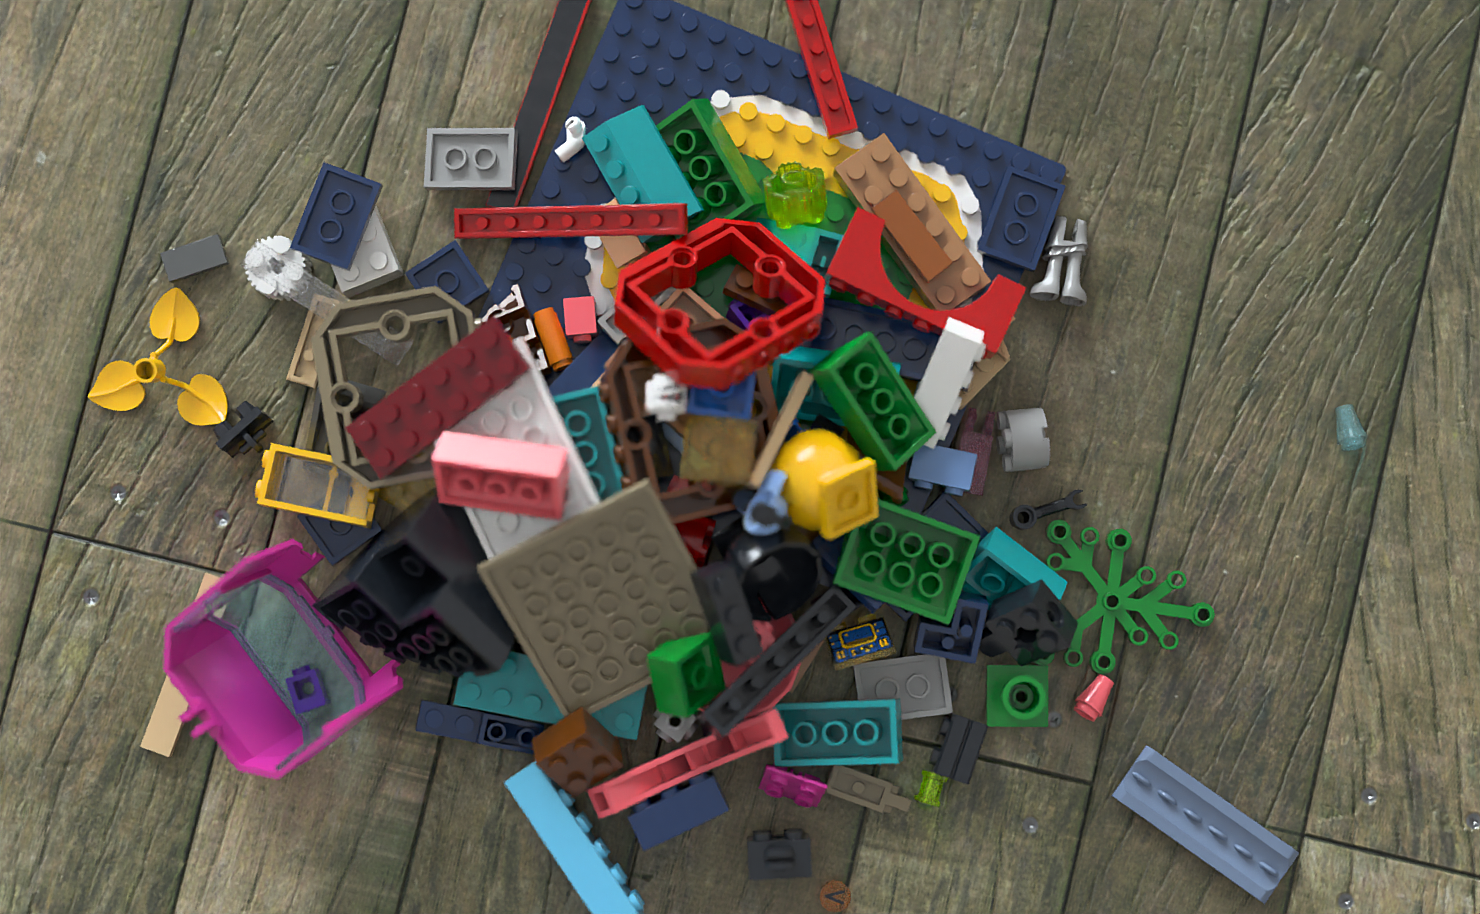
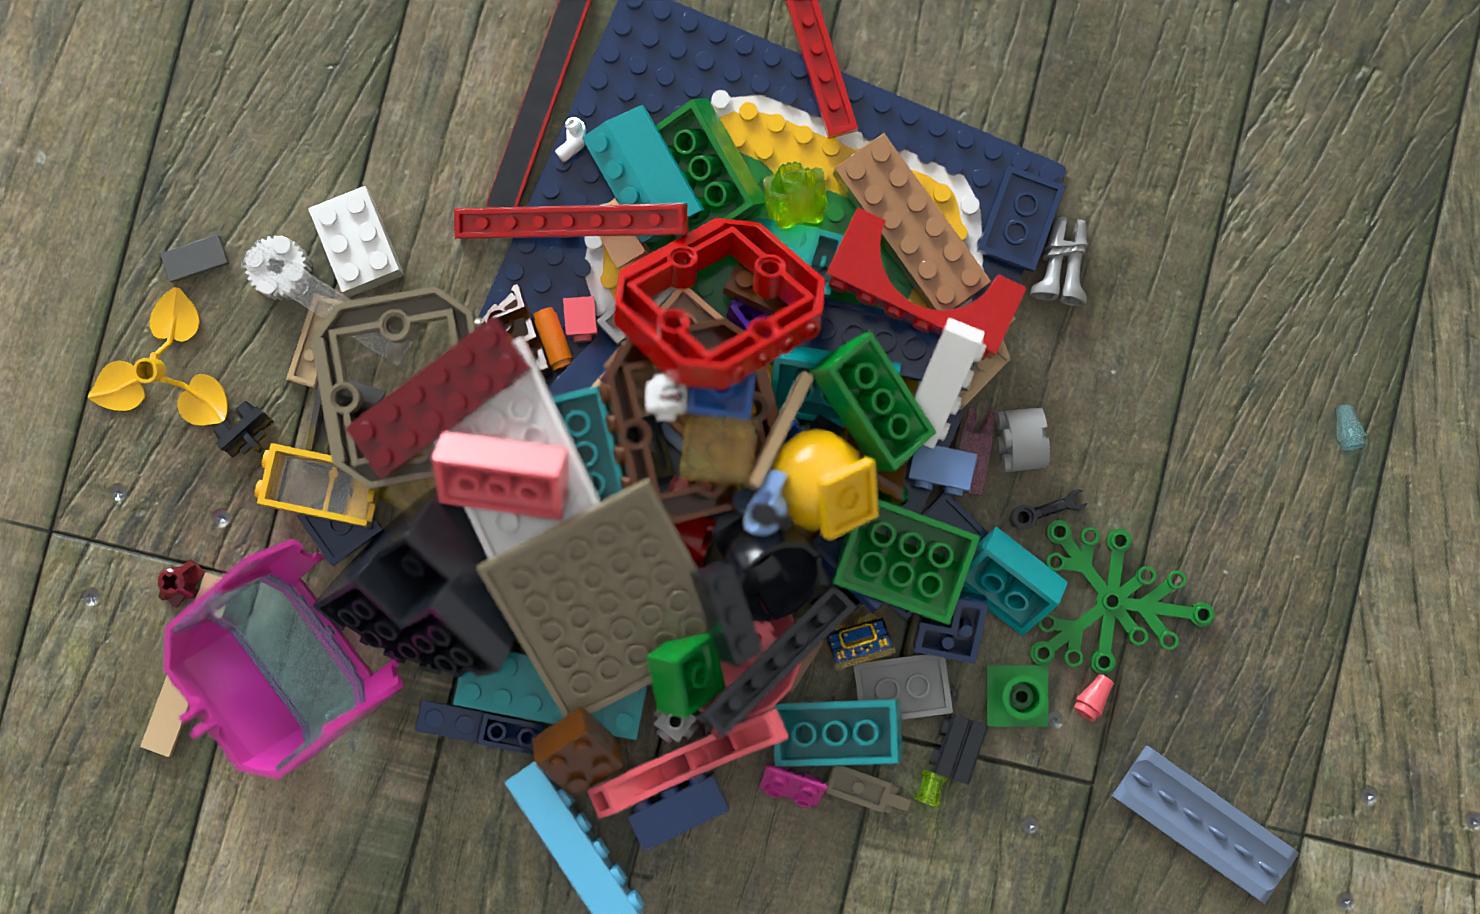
(179, 582): none -> dark red piece
(301, 700): dark purple brick -> none
(336, 216): dark blue plate -> none
(451, 273): dark blue plate -> none
(470, 159): light grey plate -> none
(779, 854): black brick -> none
(835, 896): clear orange tile -> none
(912, 236): dark orange tile -> none
(1027, 624): black brick -> none

